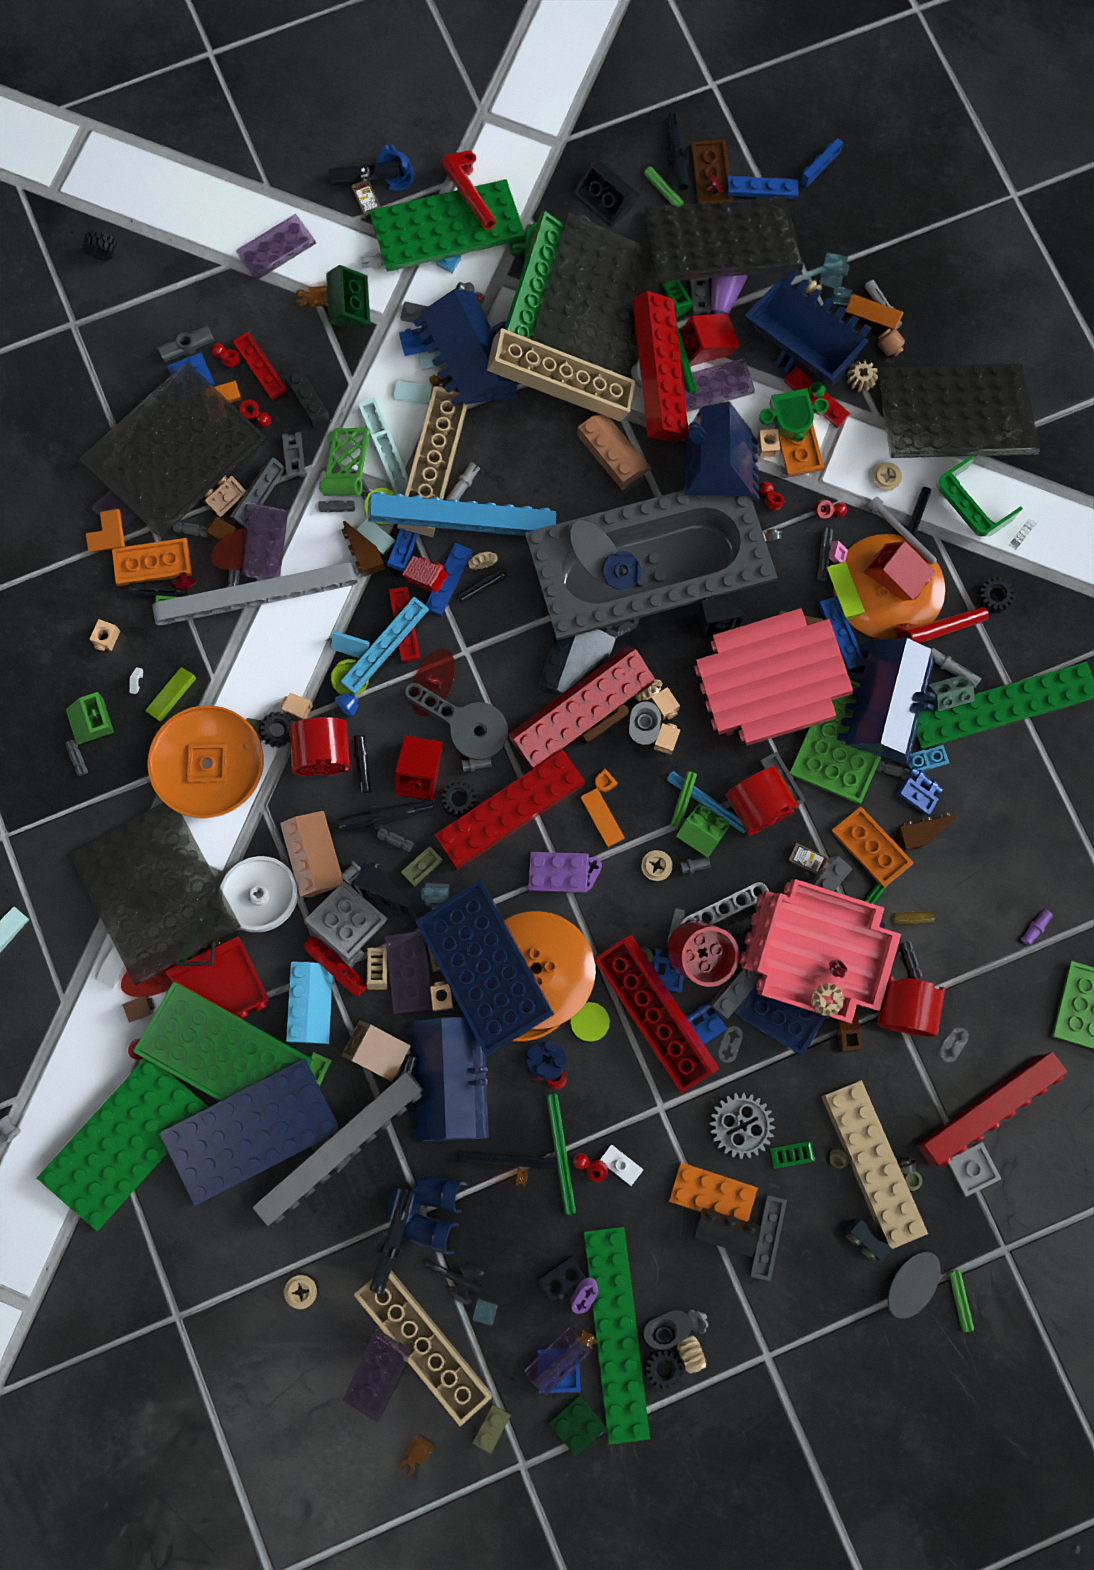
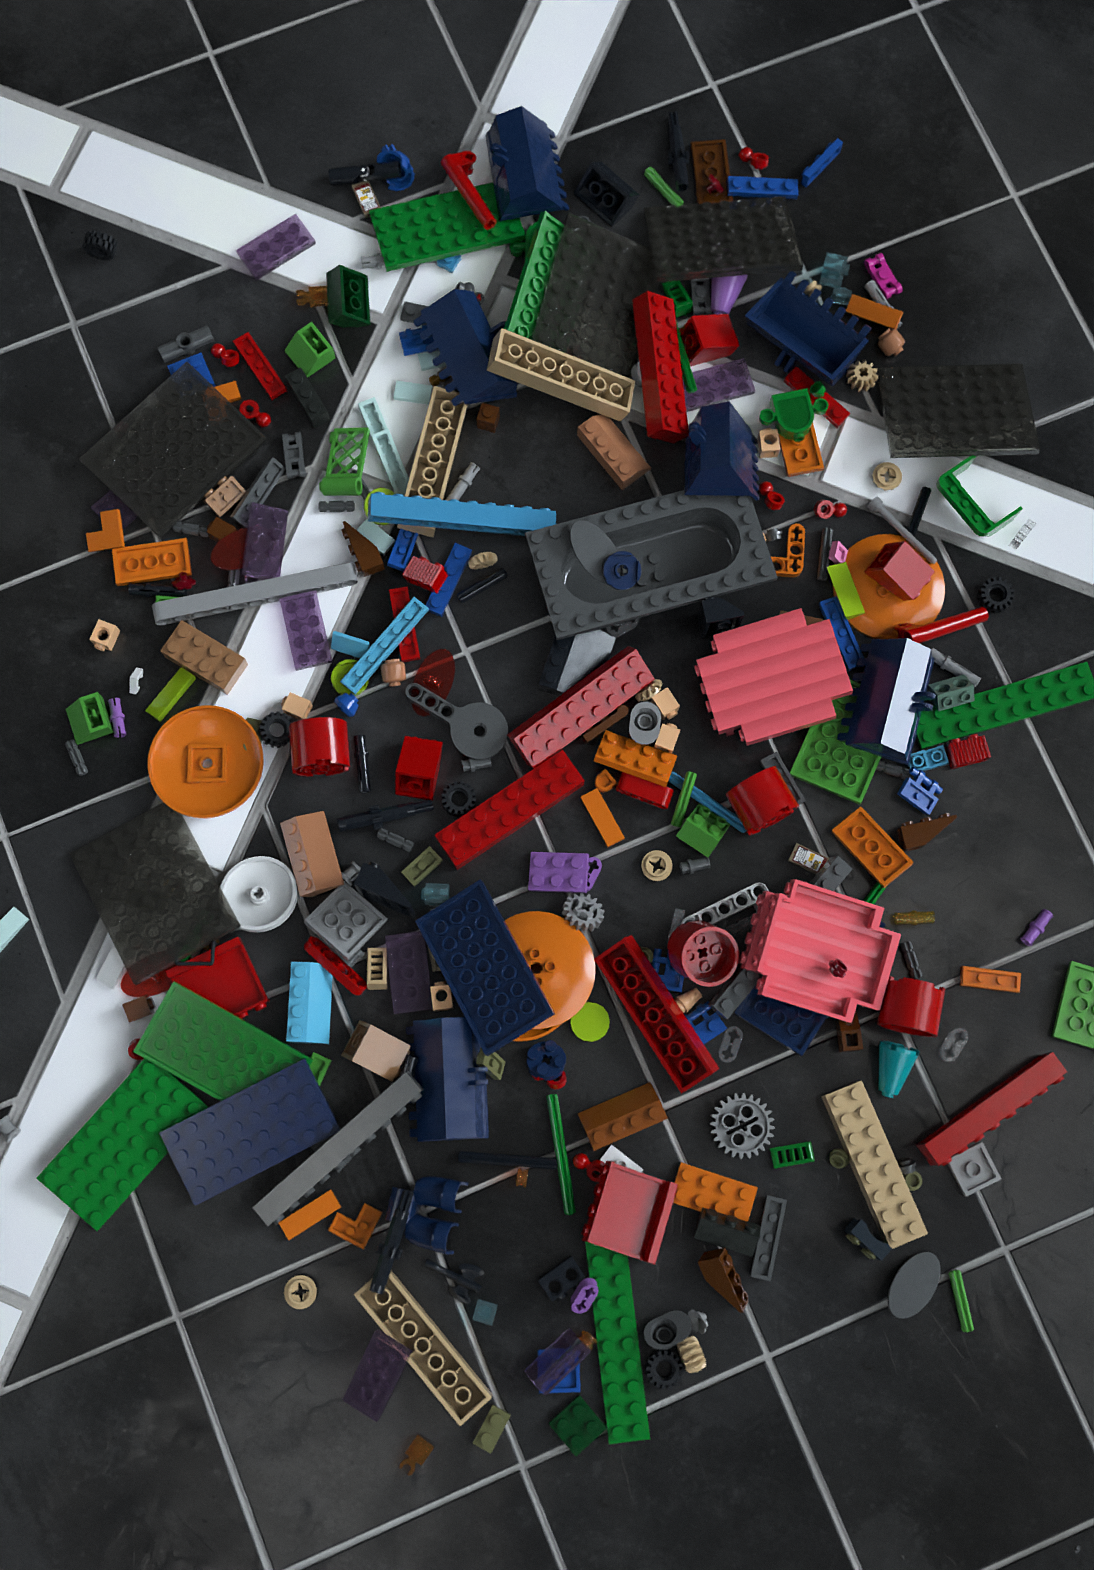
(117, 717): none -> medium lavender pin
(204, 657): none -> medium nougat brick
(306, 630): none -> clear purple plate
(309, 350): none -> bright green slope
(310, 1215): none -> orange tile
(357, 1231): none -> orange tile
(393, 672): none -> nougat head
(488, 417): none -> reddish brown brick
(493, 1062): none -> olive plate
(524, 165): none -> dark blue piece
(583, 912): none -> light grey gear
(622, 1116): none -> dark orange slope
(629, 1212): none -> panel
(635, 758): none -> orange plate
(644, 790): none -> red beam
(688, 999): none -> light nougat cone
(720, 1274): none -> reddish brown slope
(757, 160): none -> red plate
(786, 563): none -> orange beam
(819, 1002): tan gear -> none
(883, 276): none -> dark pink plate
(894, 1066): none -> teal cone
(967, 751): none -> red brick
(990, 979): none -> orange tile

